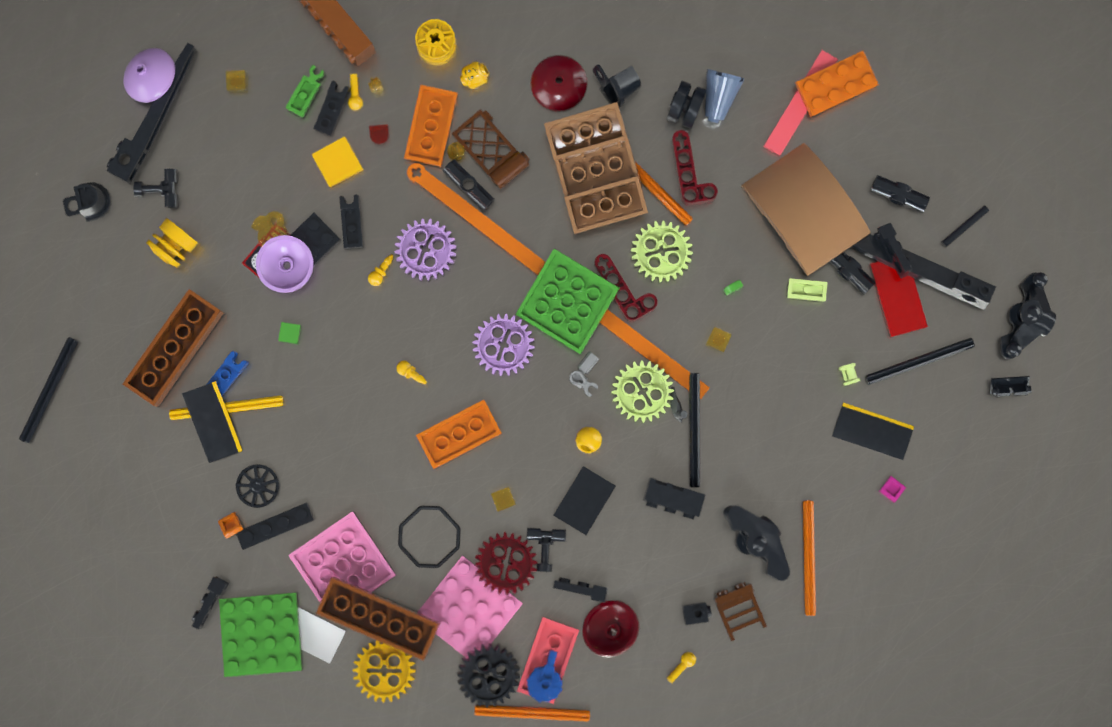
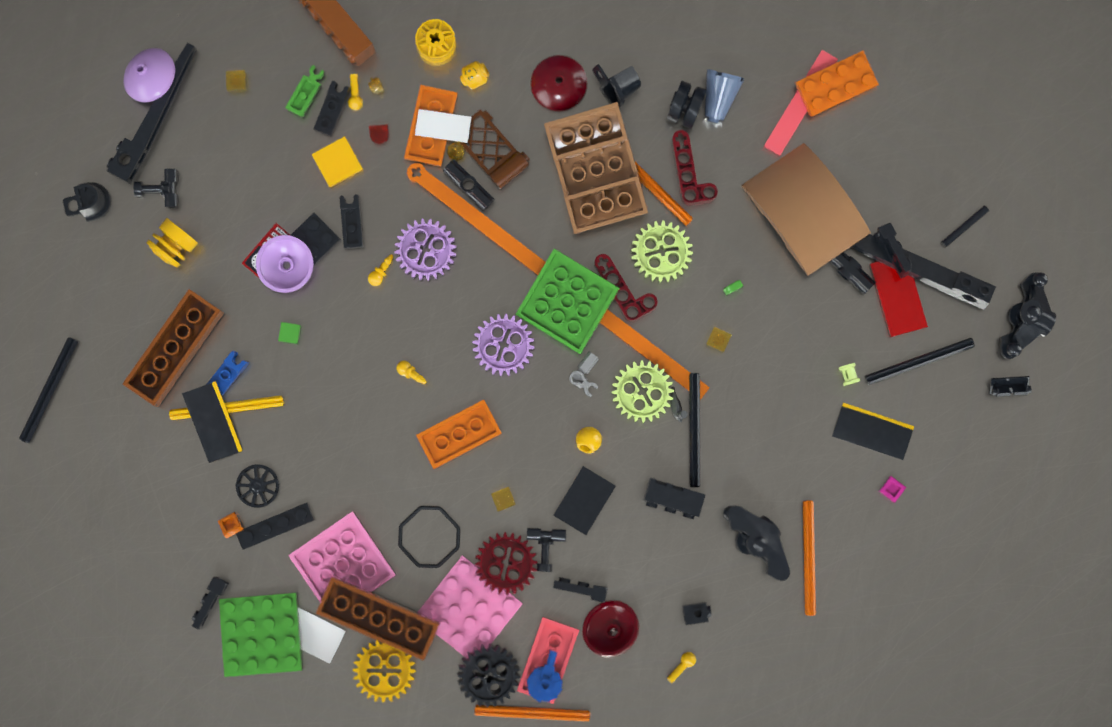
(267, 229): clear yellow plate -> none
(443, 126): none -> white sticker
(728, 599): reddish brown plate -> none
(807, 290): yellowish green plate -> none
(900, 193): black piece -> none

